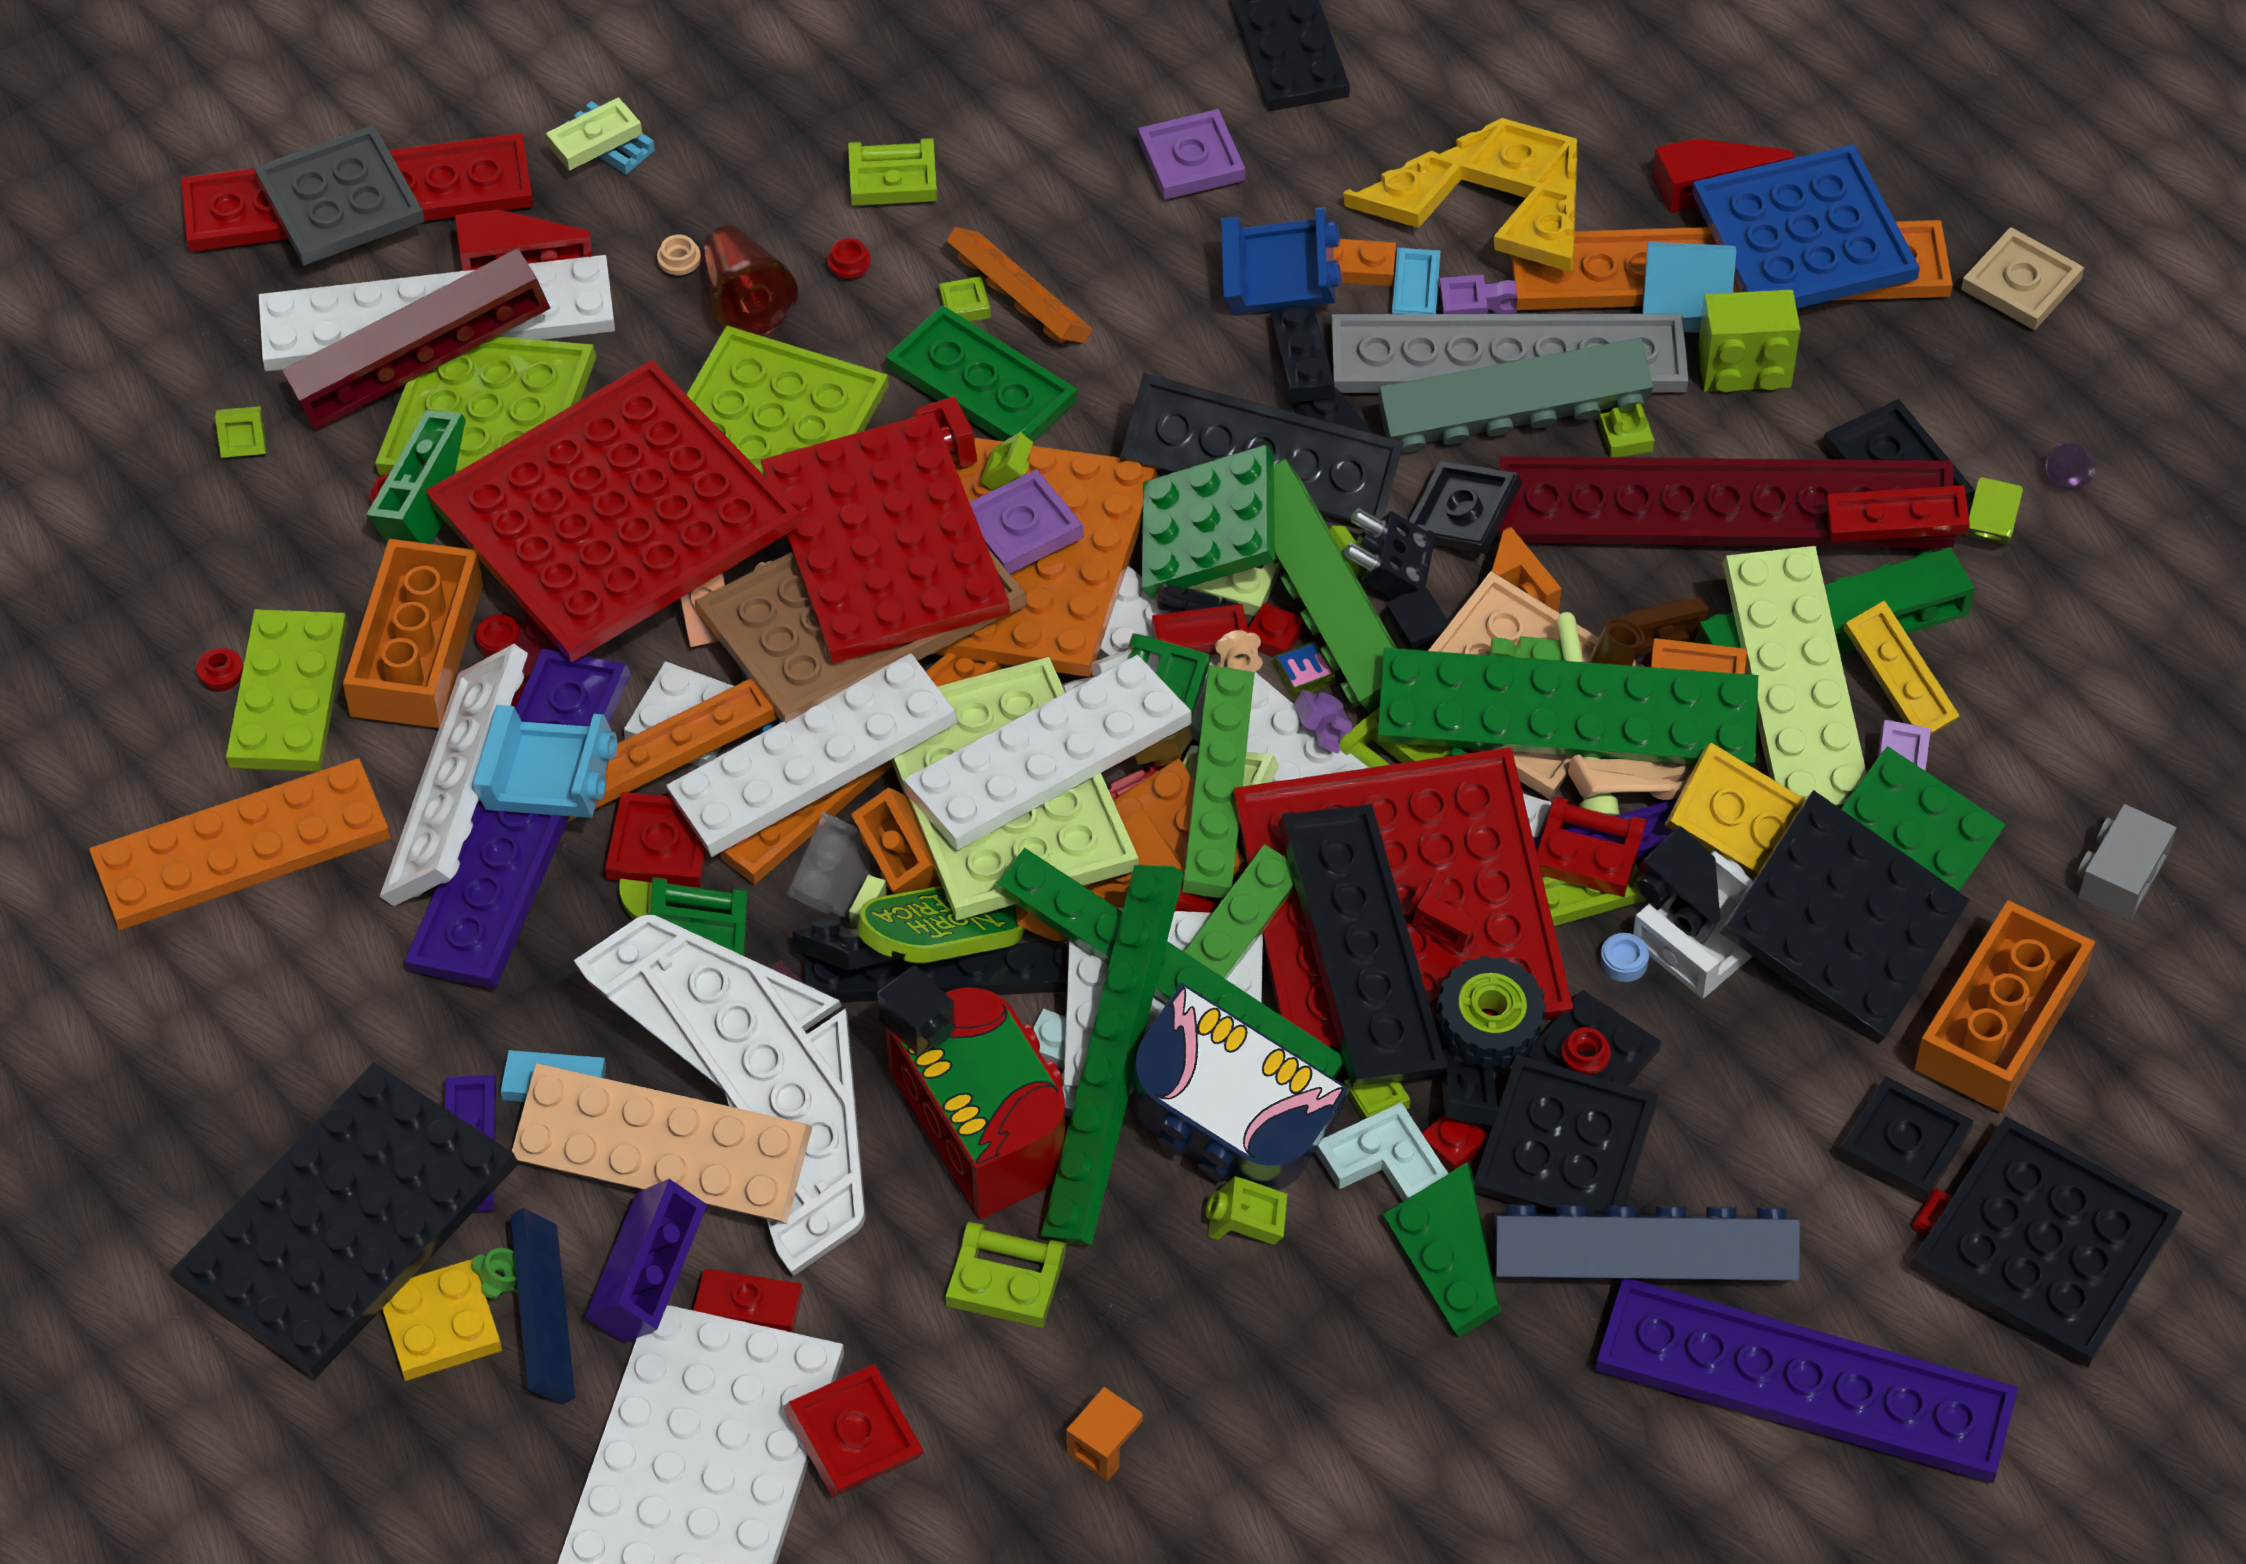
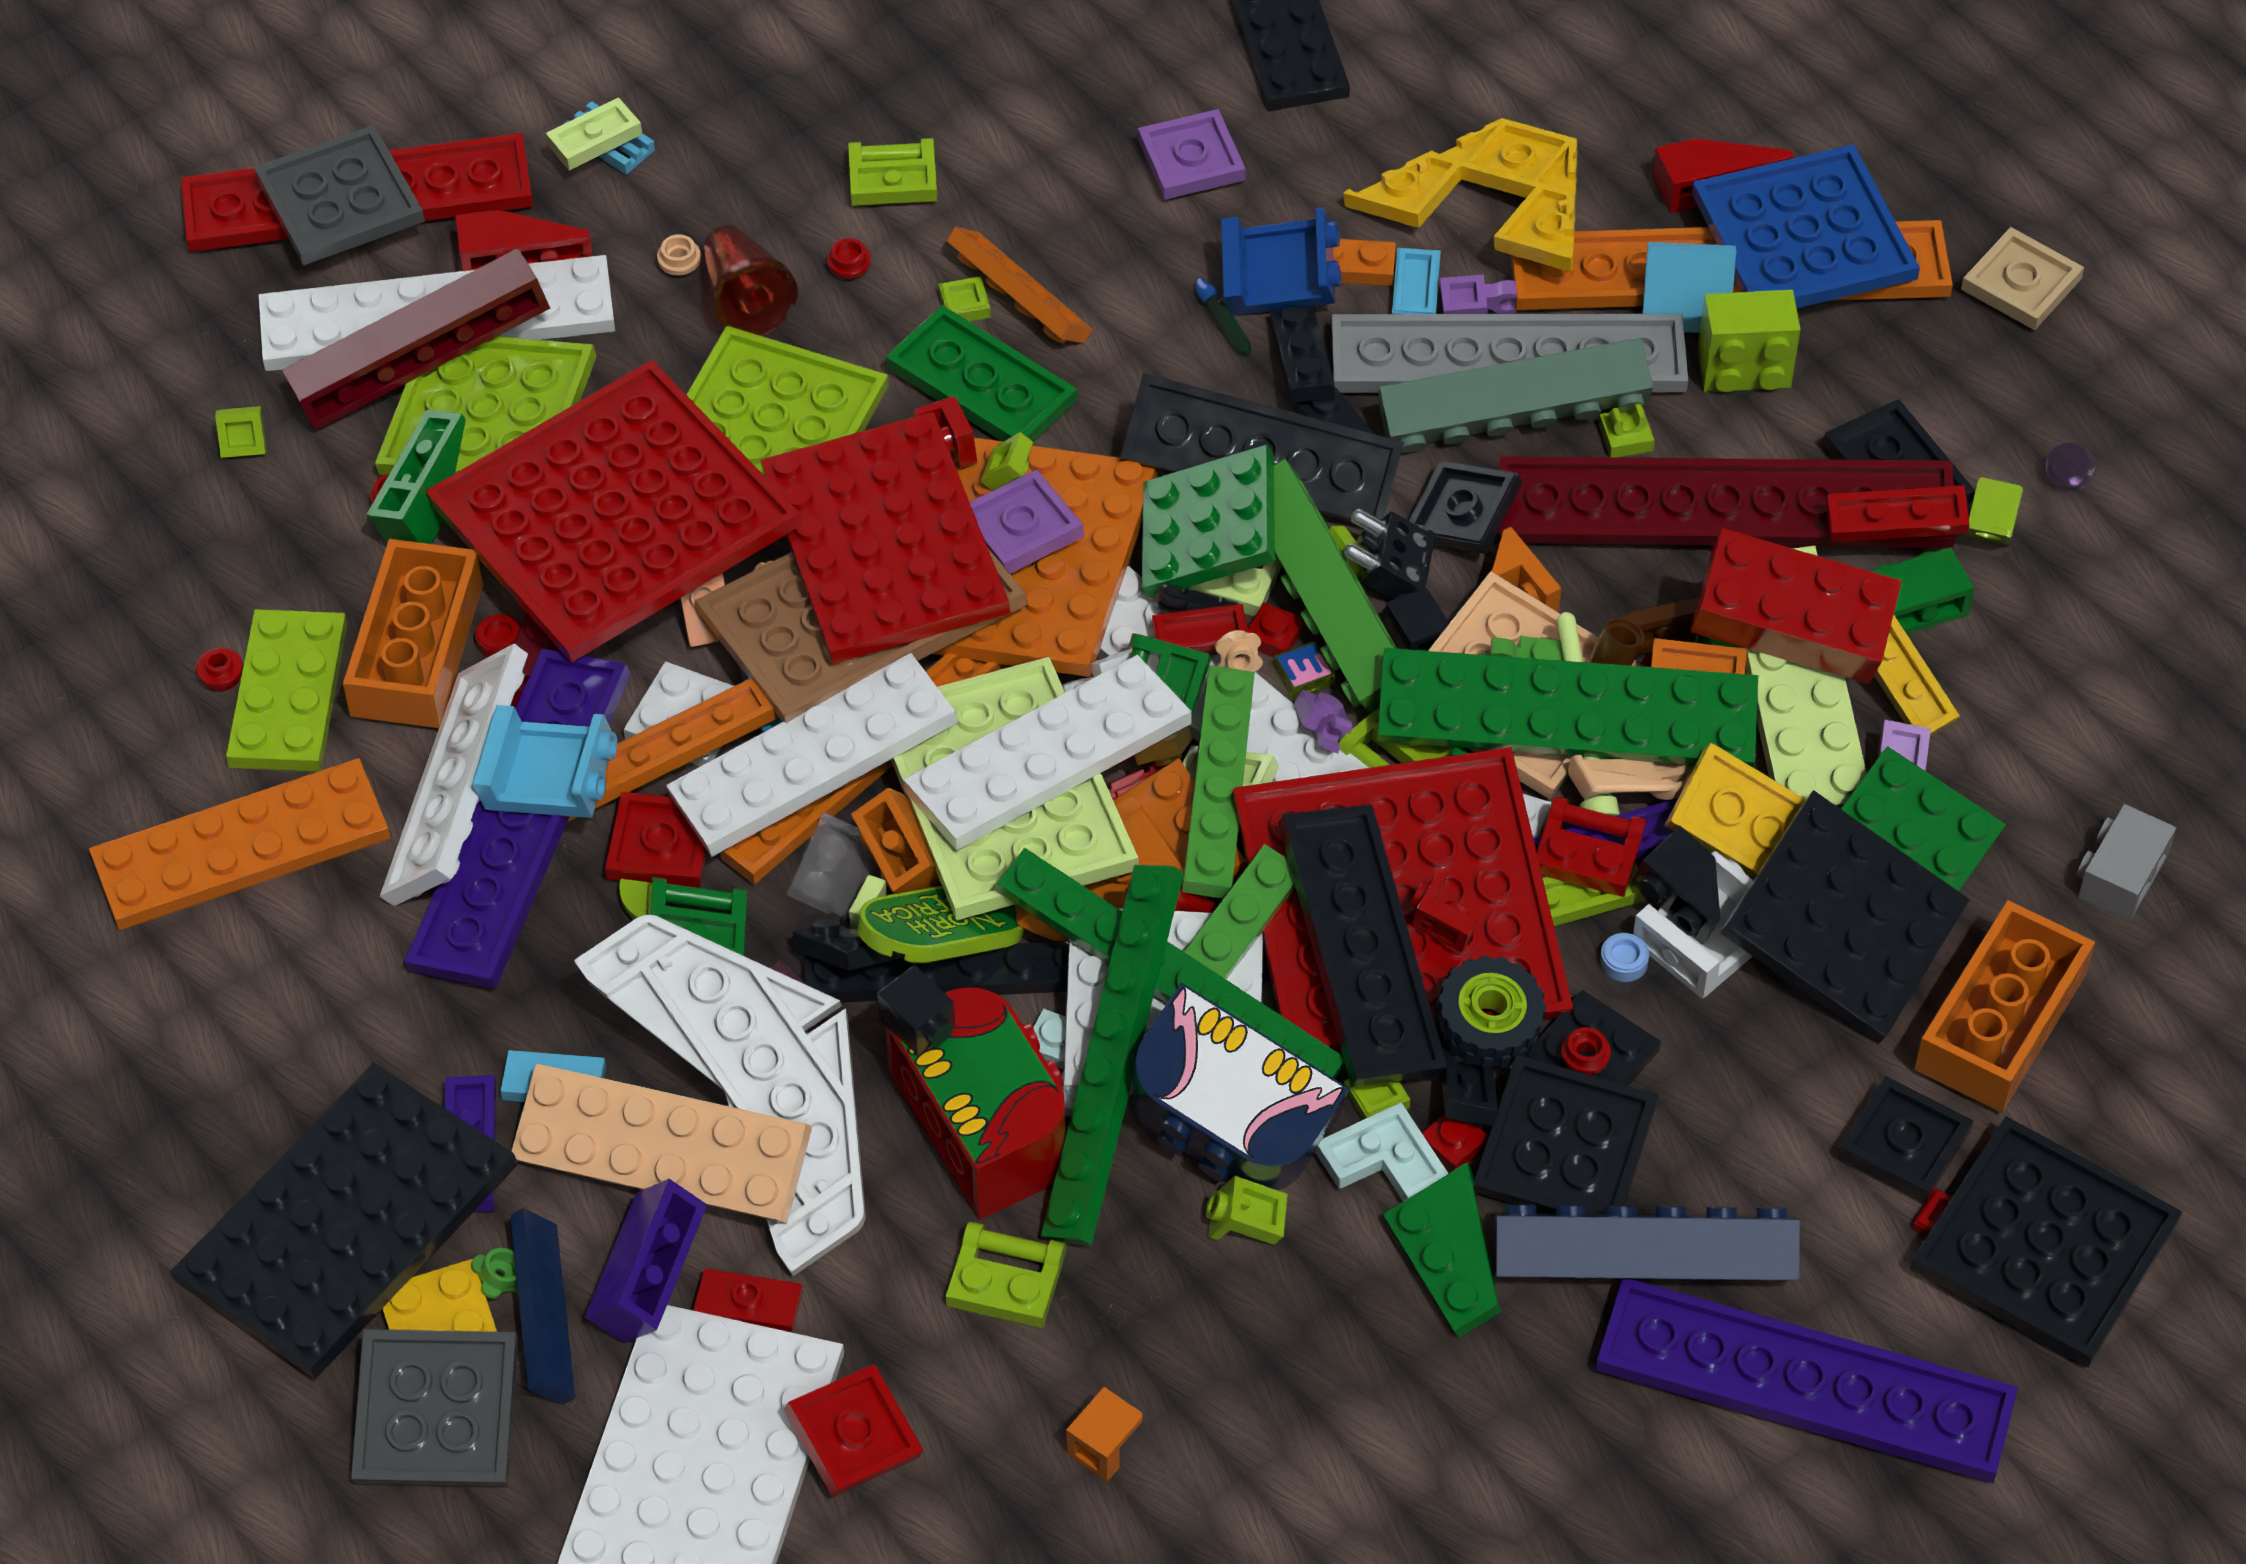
(435, 1408): none -> dark grey plate
(1210, 296): none -> clear green piece
(1796, 606): none -> red brick

